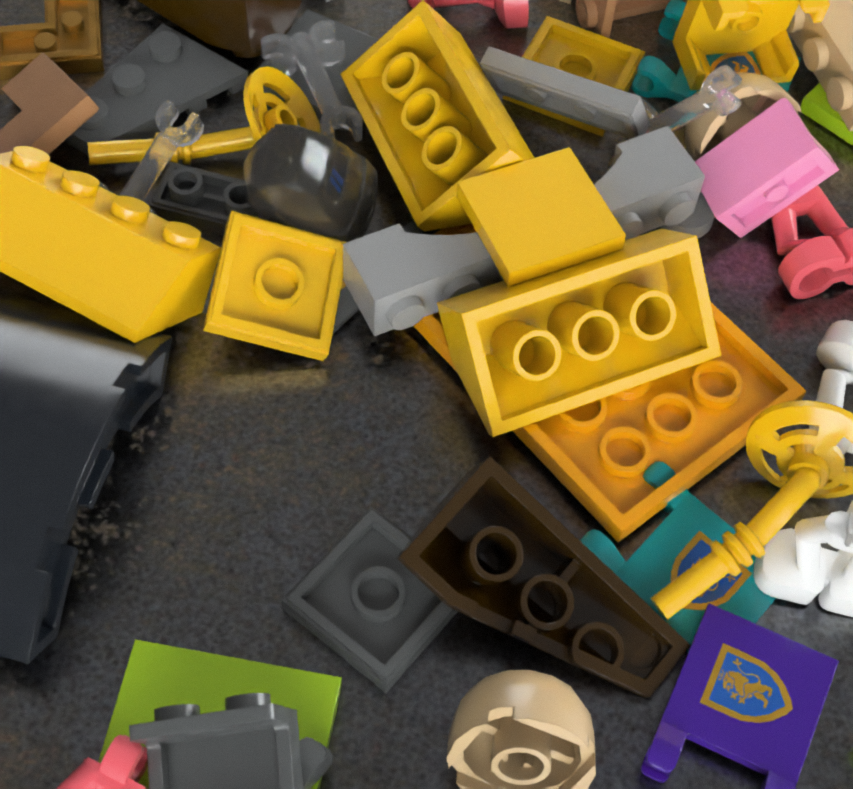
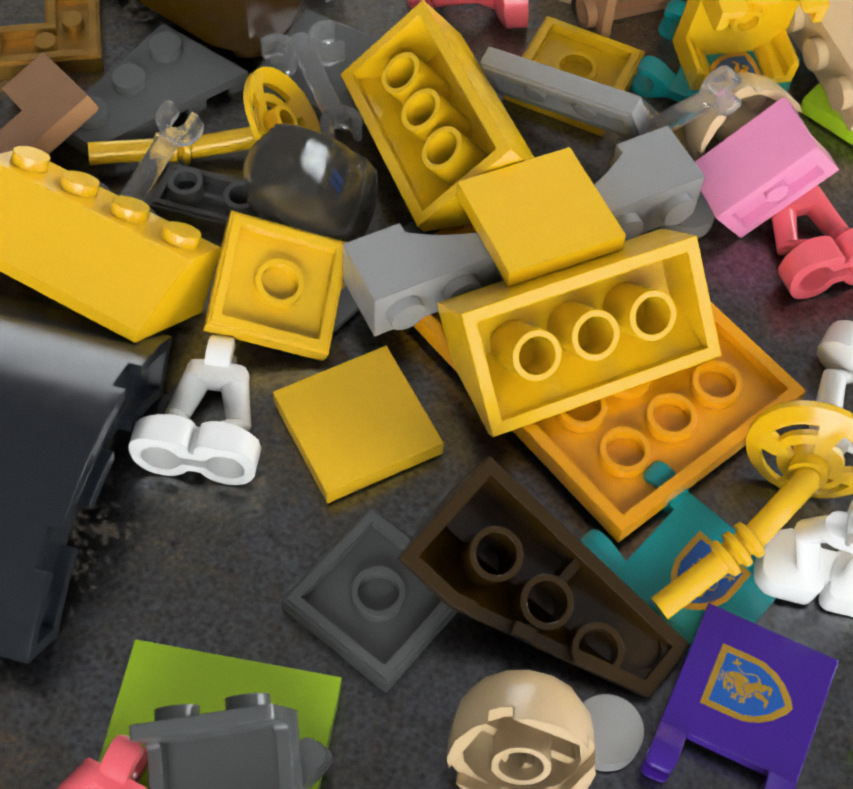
(217, 449): none -> white piece
(357, 423): none -> yellow tile
(616, 731): none -> light grey tile

